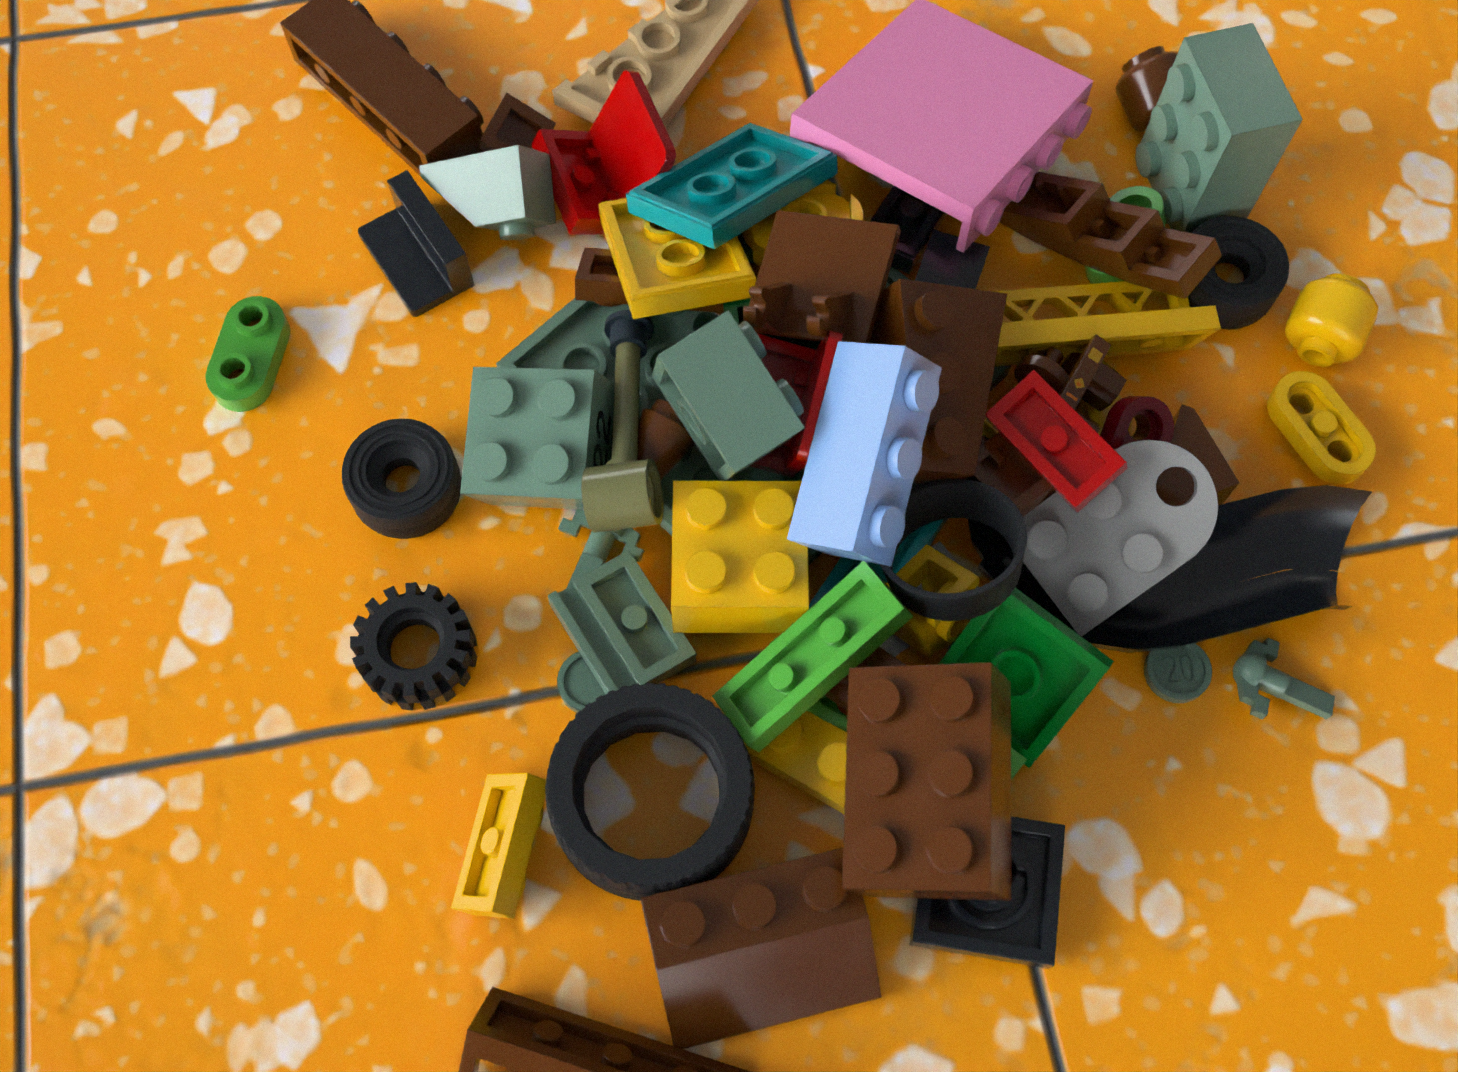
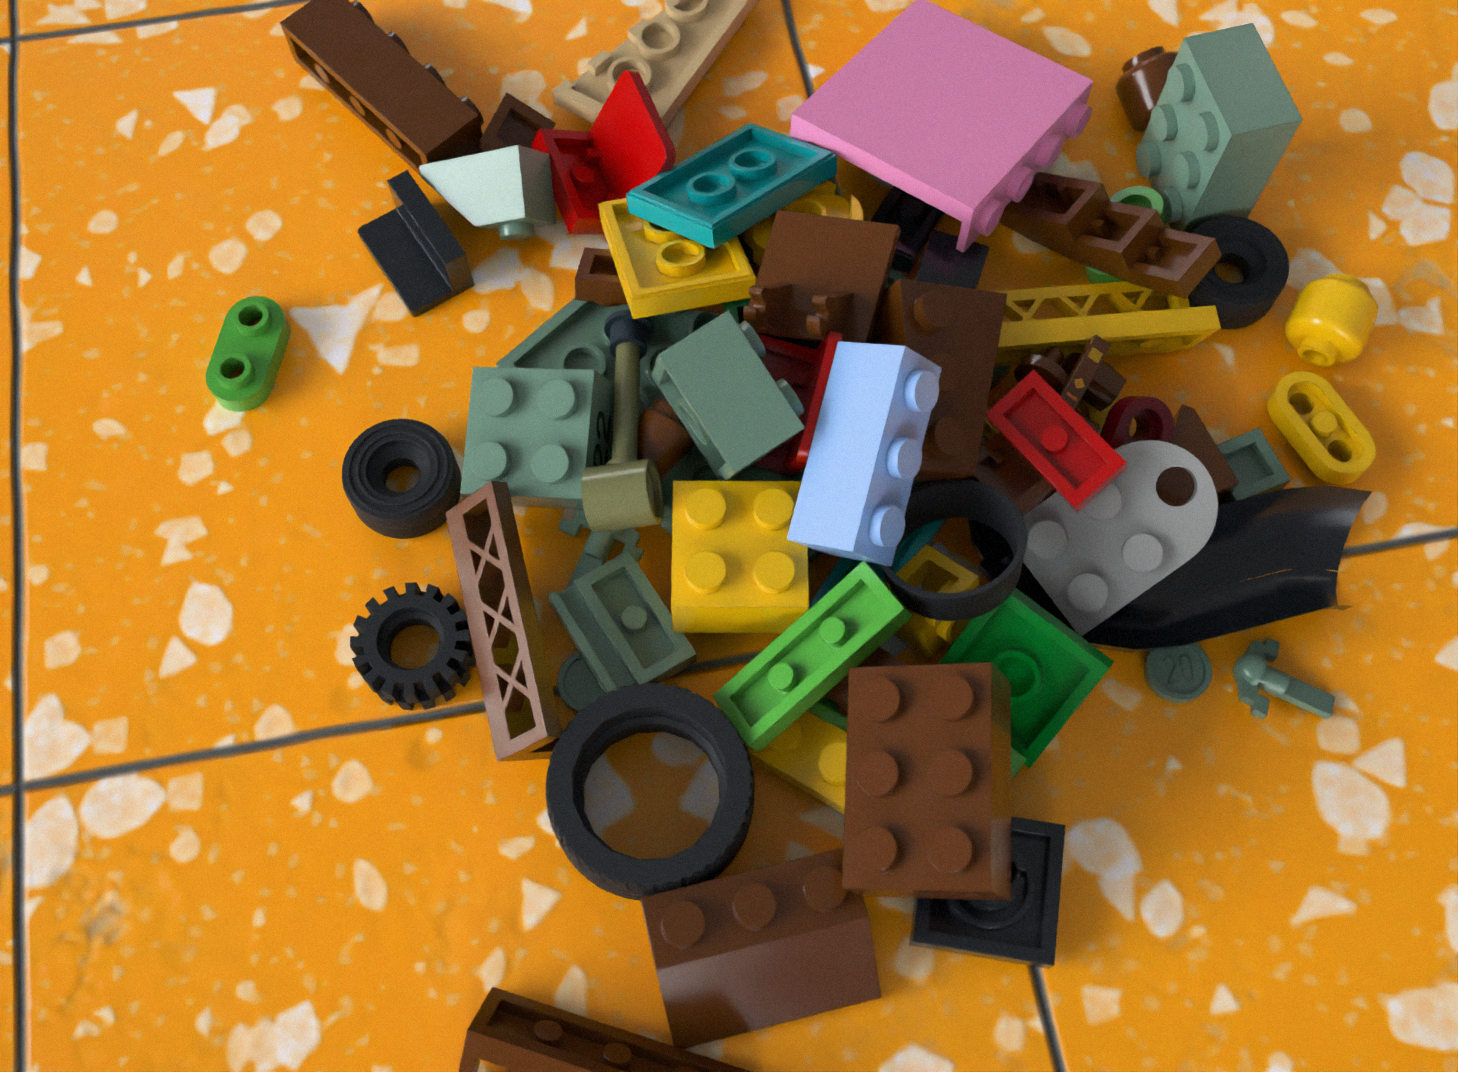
(500, 845): yellow plate -> none
(504, 625): none -> reddish brown fence
(1253, 465): none -> sand green plate

